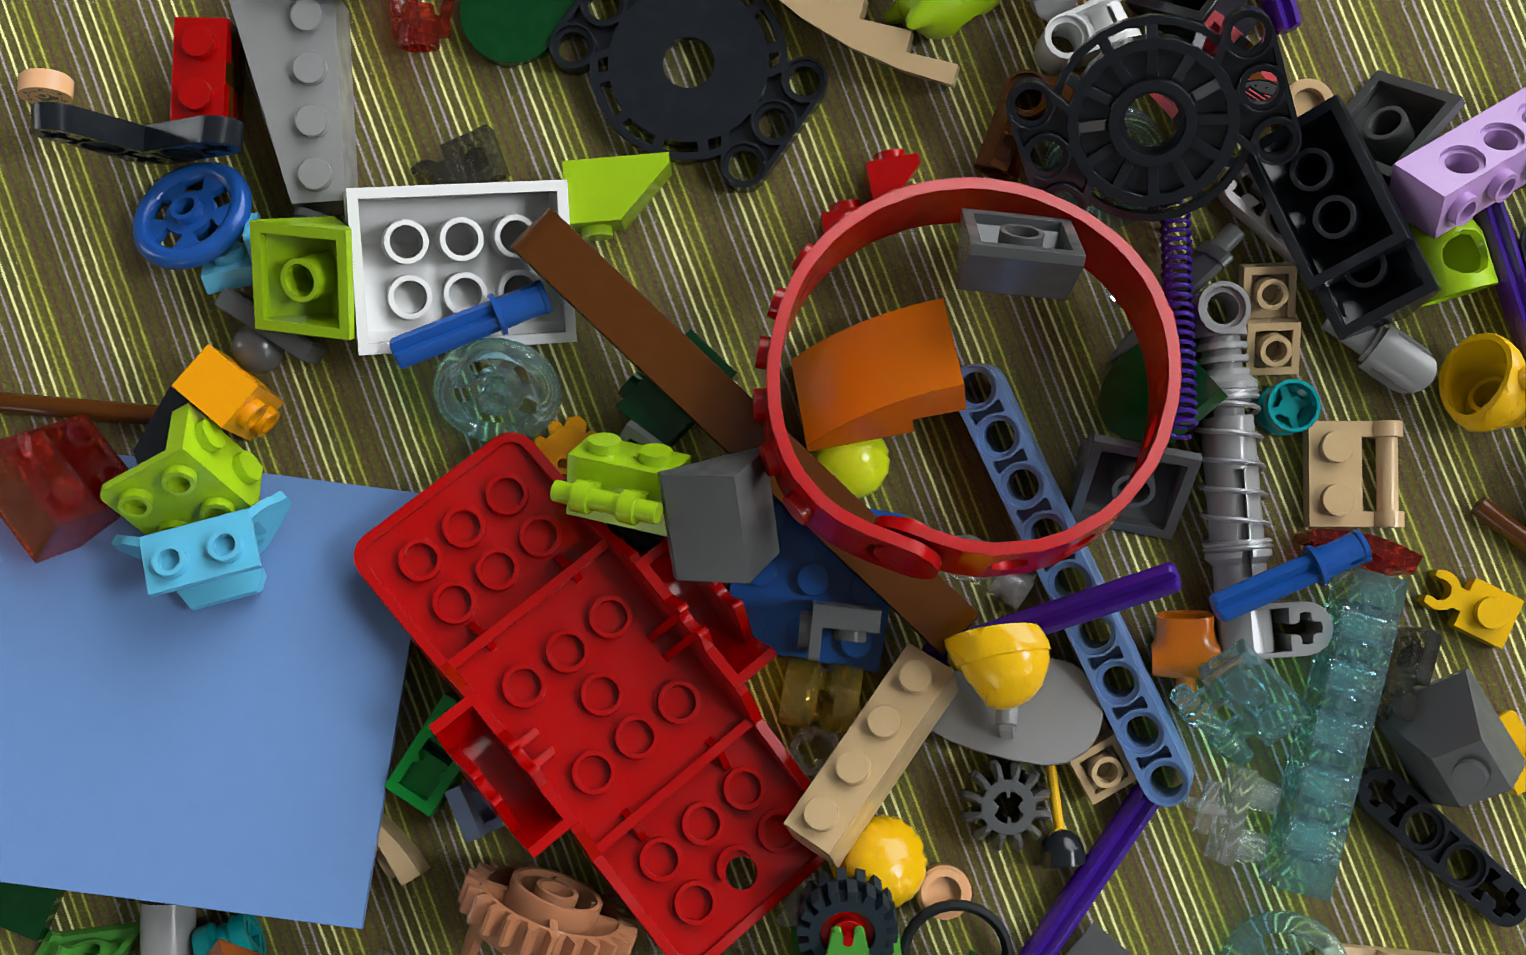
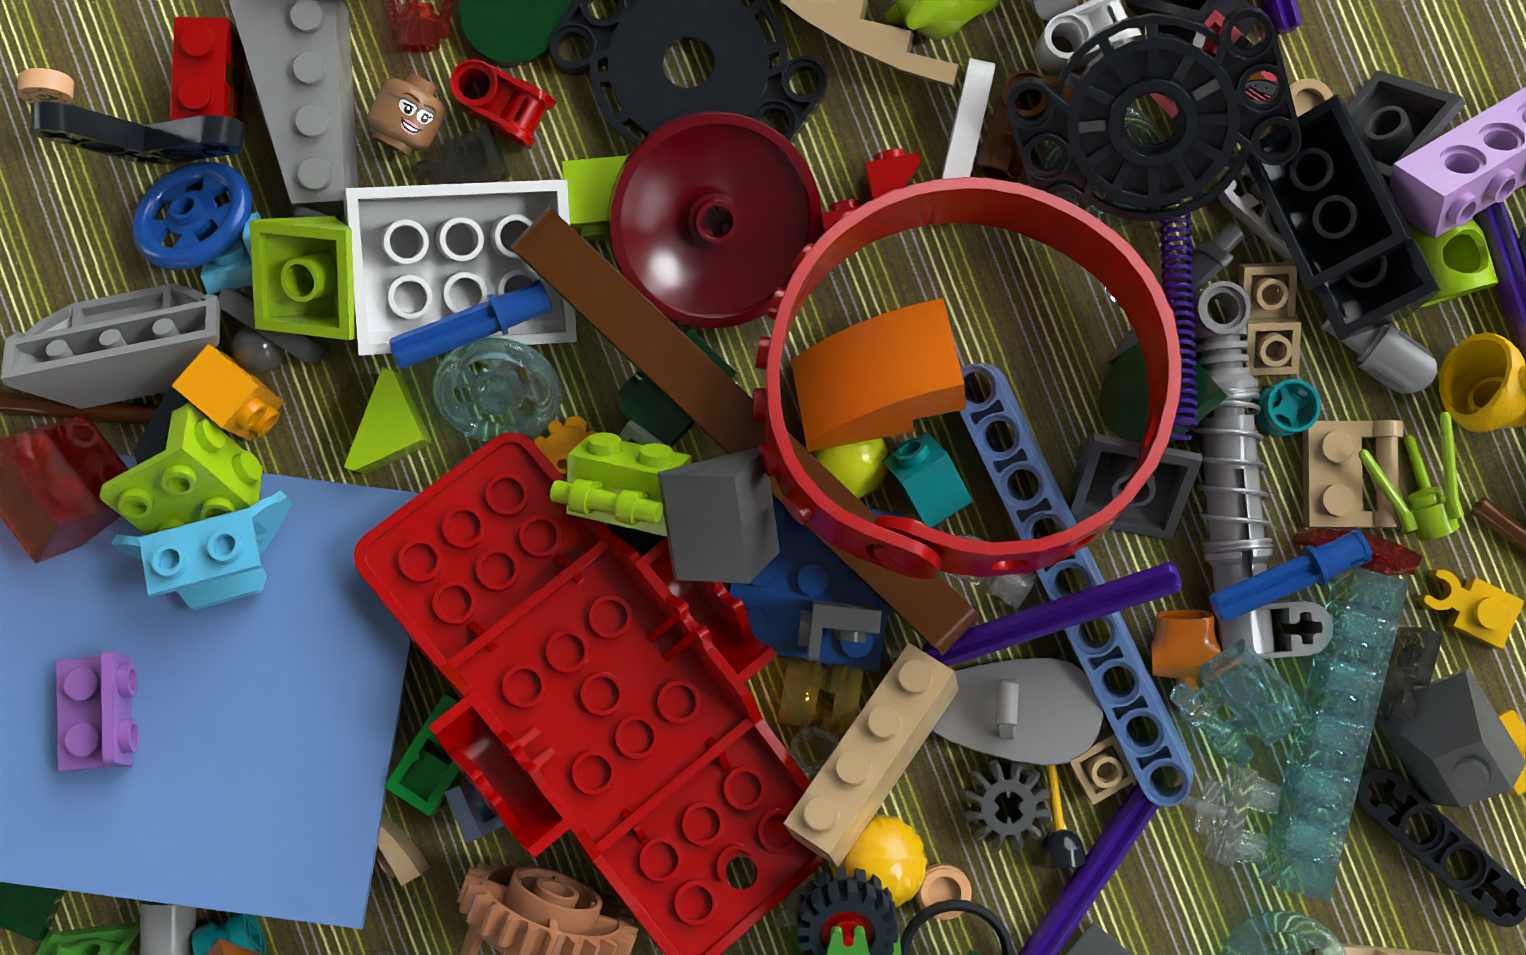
(96, 712): none -> medium lavender bracket
(113, 346): none -> light grey wedge
(388, 427): none -> lime slope
(406, 114): none -> medium nougat head
(510, 105): none -> red piece
(712, 217): none -> dark red dish
(927, 480): none -> teal brick
(968, 119): none -> white beam
(1001, 661): yellow piece -> none
(1018, 254): dark grey slope -> none
(1429, 510): none -> lime plant

